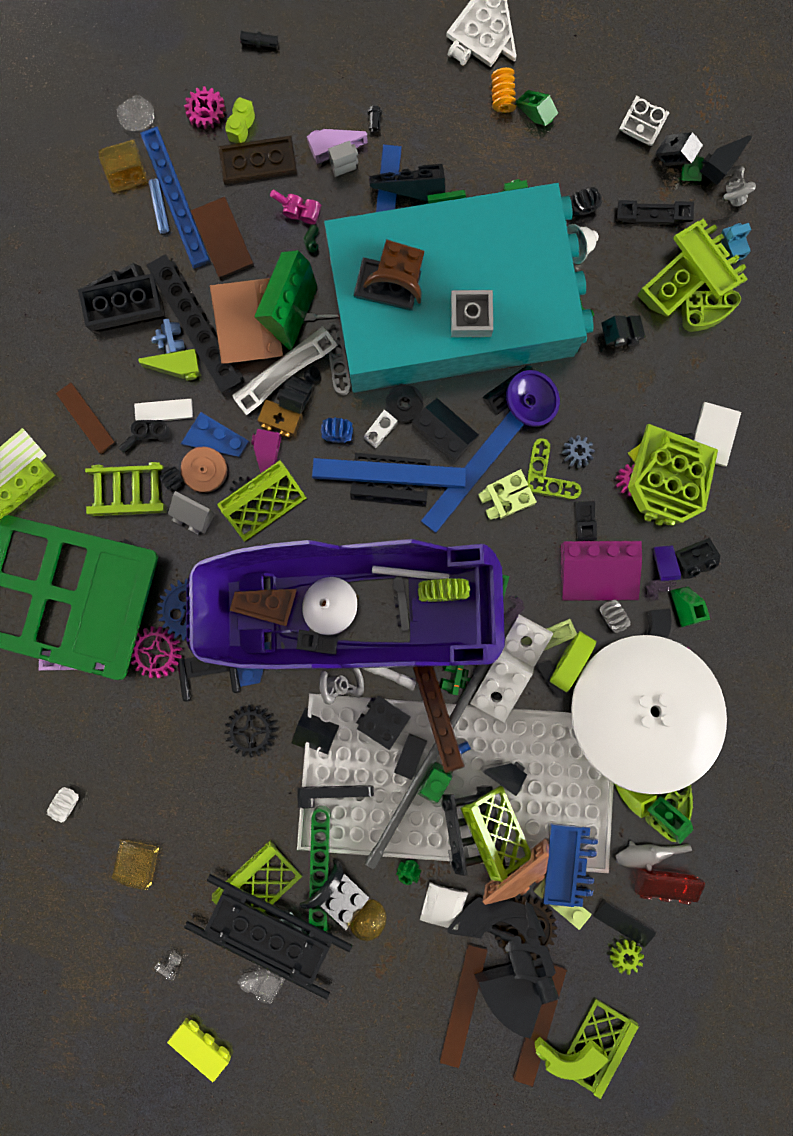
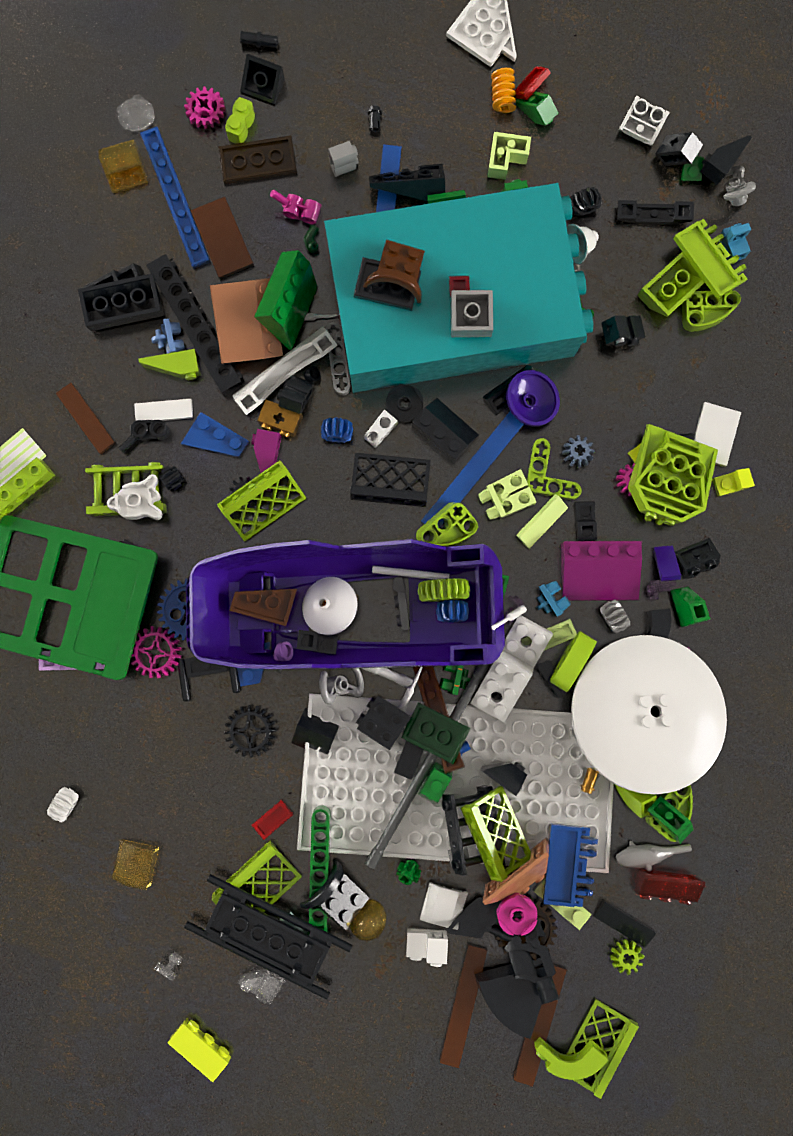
(137, 500): none -> white tile
(158, 206): medium blue axle -> none
(190, 513): light grey slope -> none
(204, 469): nougat wheel -> none
(262, 79): none -> black slope
(272, 819): none -> red tile
(283, 651): none -> medium lavender tile
(307, 795): black beam -> none
(322, 140): lavender slope -> none
(389, 473): blue tile -> none
(409, 692): none -> white piece
(428, 945): none -> white brick
(435, 733): none -> dark green tile
(452, 611): none -> blue gear
(453, 528): none -> lime beam
(458, 283): none -> dark red tile
(459, 53): white bush -> none
(507, 149): none -> yellowish green brick
(511, 616): none -> white piece
(517, 903): none -> dark pink plate
(531, 82): none -> red tile
(542, 521): none -> yellowish green tile
(557, 606): none -> dark azure hips
(589, 781): none -> pearl gold pin
(733, 482): none -> neon yellow slope

